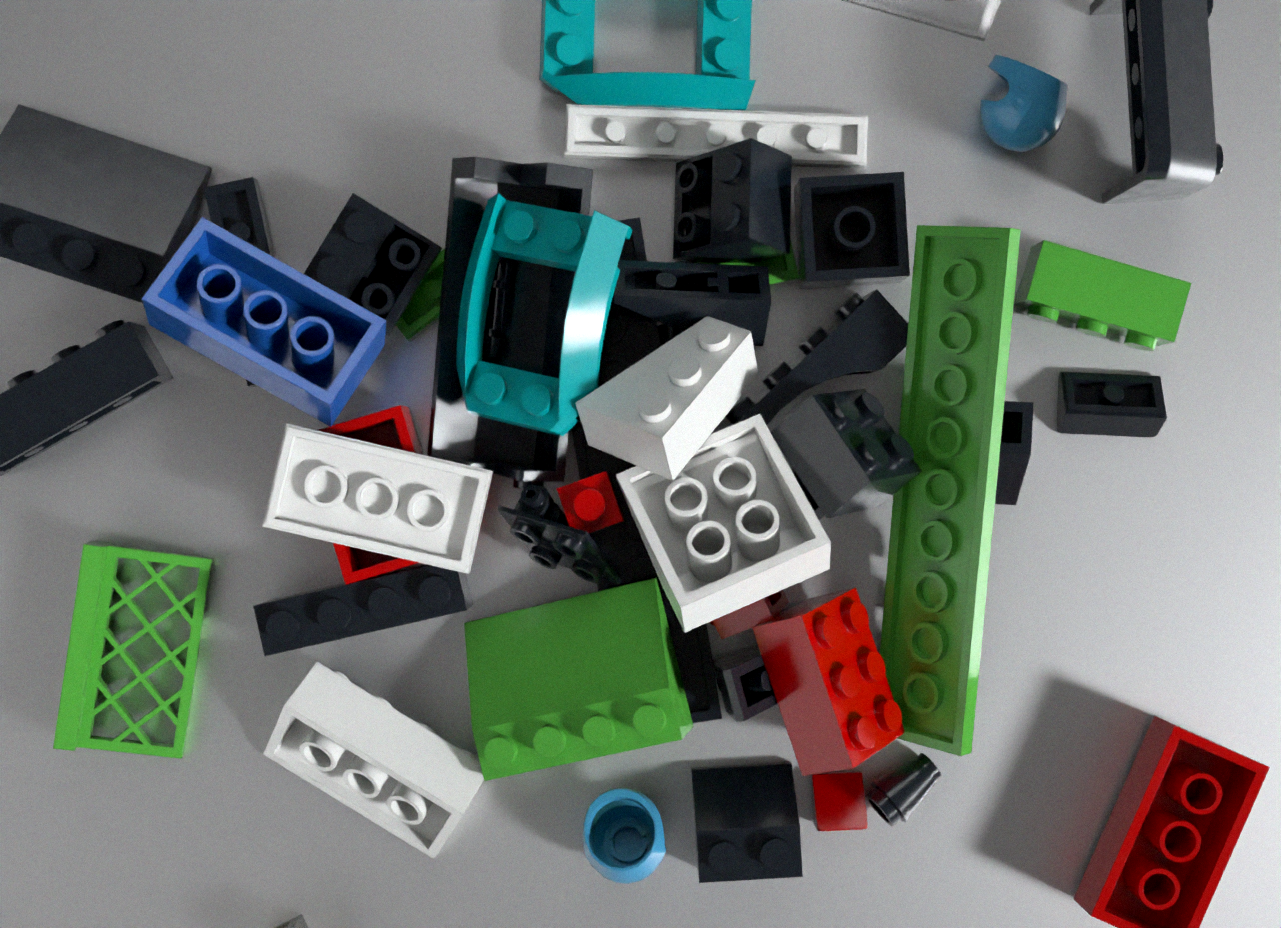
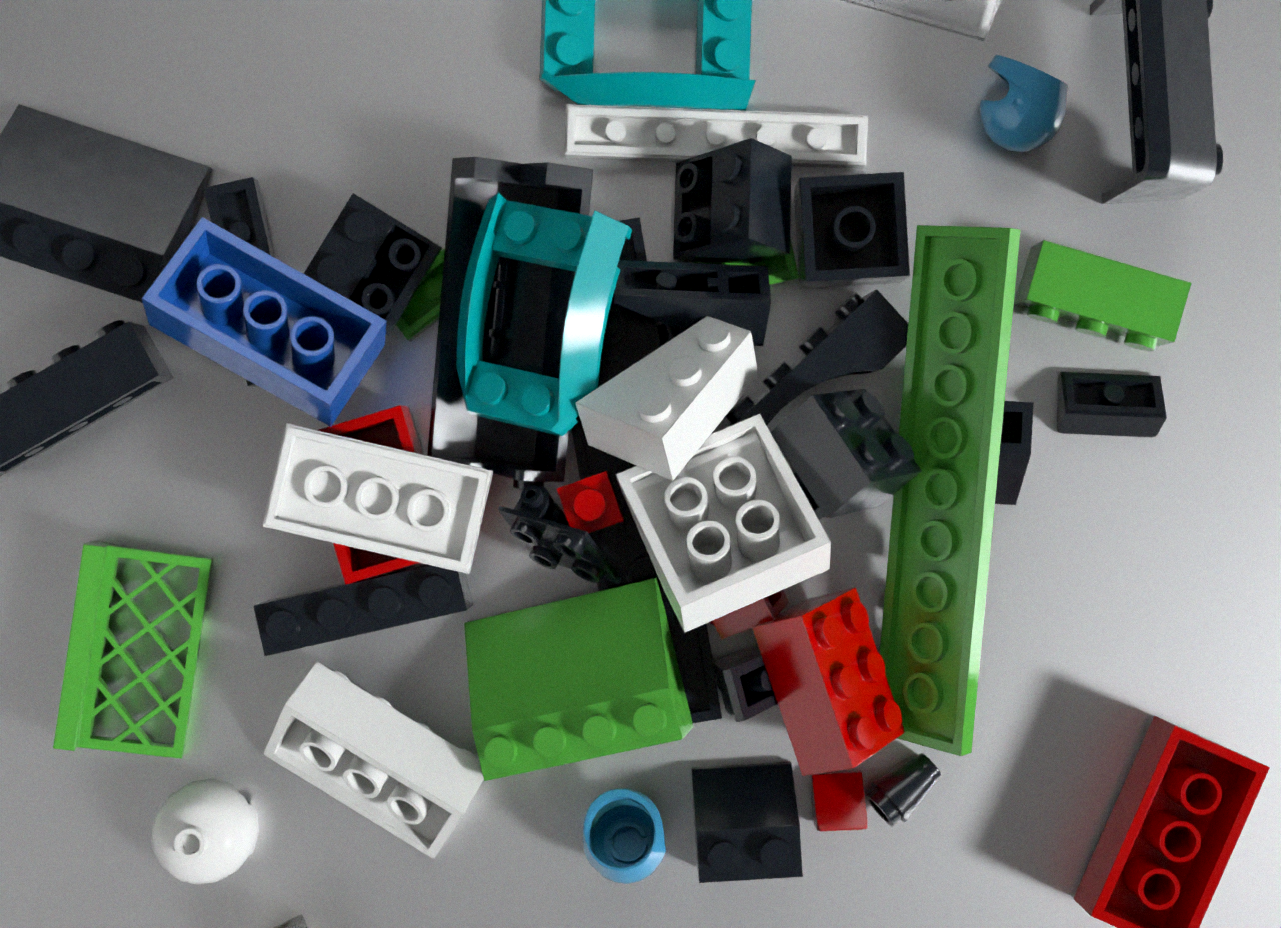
(204, 831): none -> white cylinder

